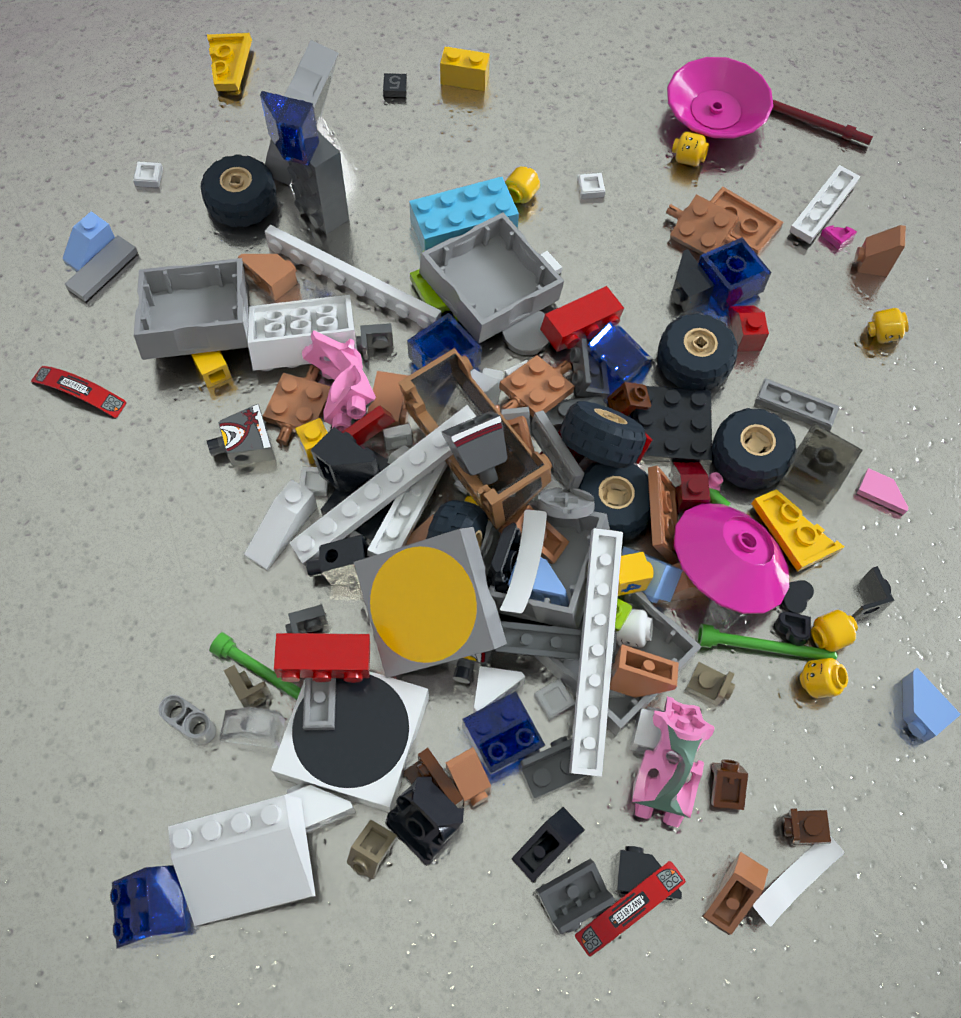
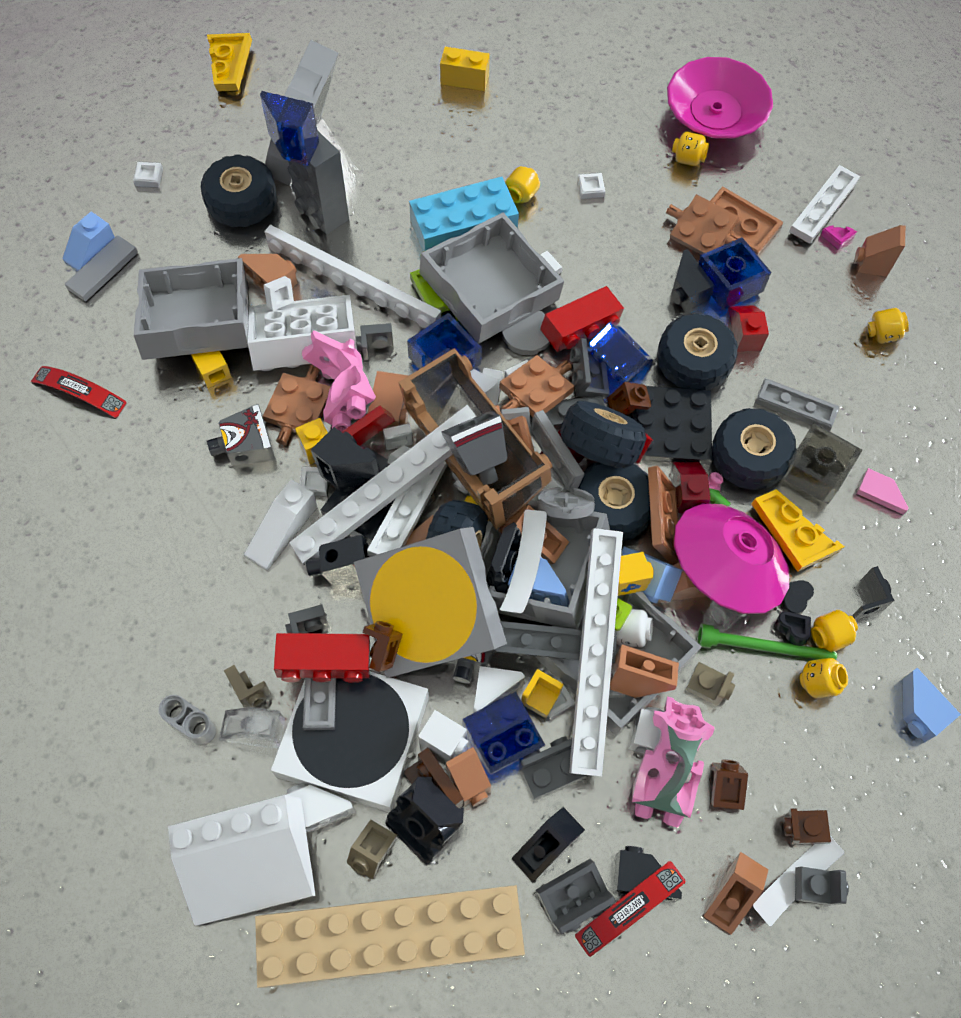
(147, 906): clear blue slope -> none
(225, 647): bright green piece -> none
(278, 293): none -> white tile
(385, 648): none -> reddish brown bracket
(388, 936): none -> tan brick
(394, 85): black tile -> none
(443, 737): none -> white brick
(541, 693): none -> yellow panel
(821, 886): none -> dark grey bracket
(848, 132): dark red bar -> none

